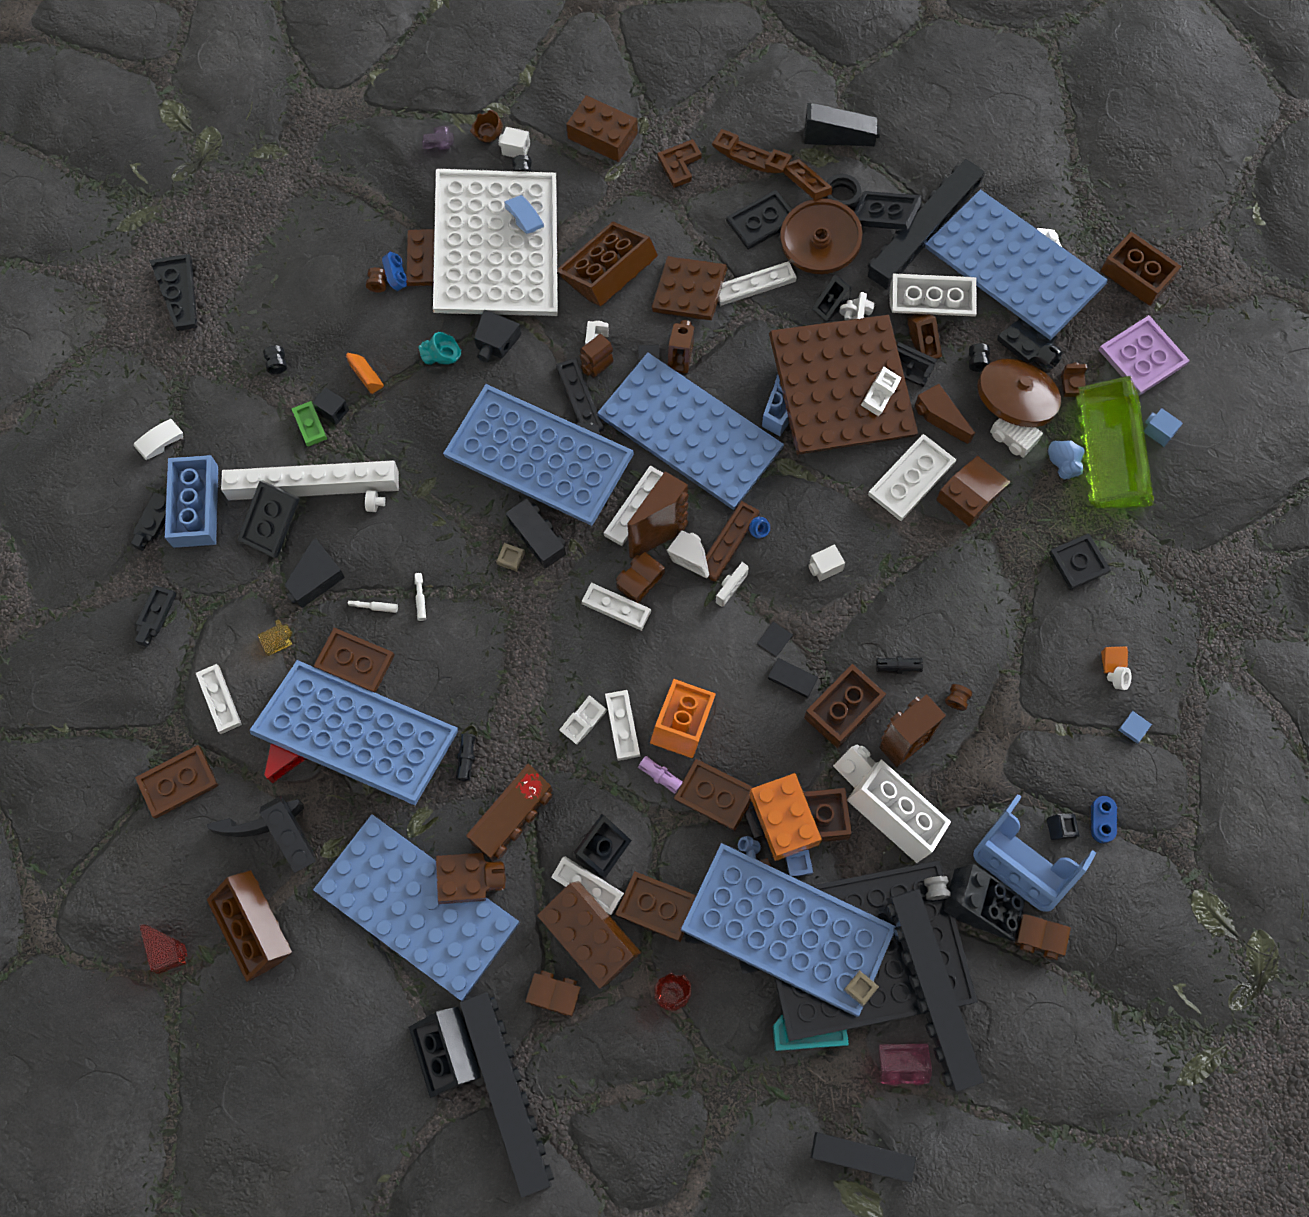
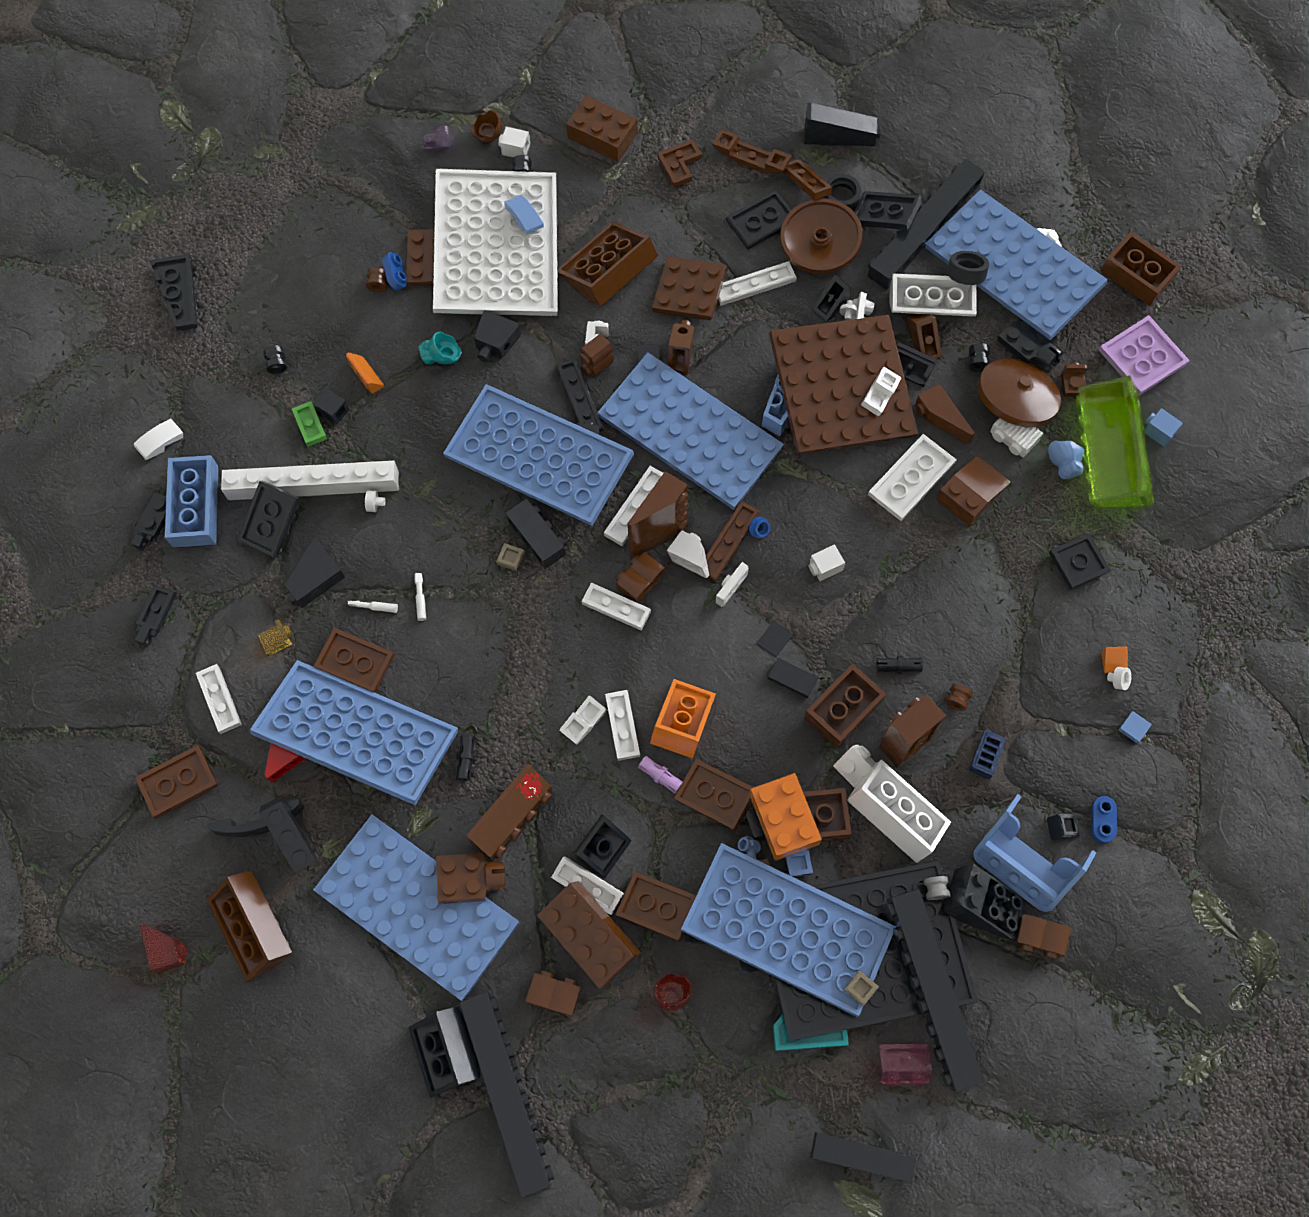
(968, 267): none -> black tyre
(980, 769): none -> dark blue slope

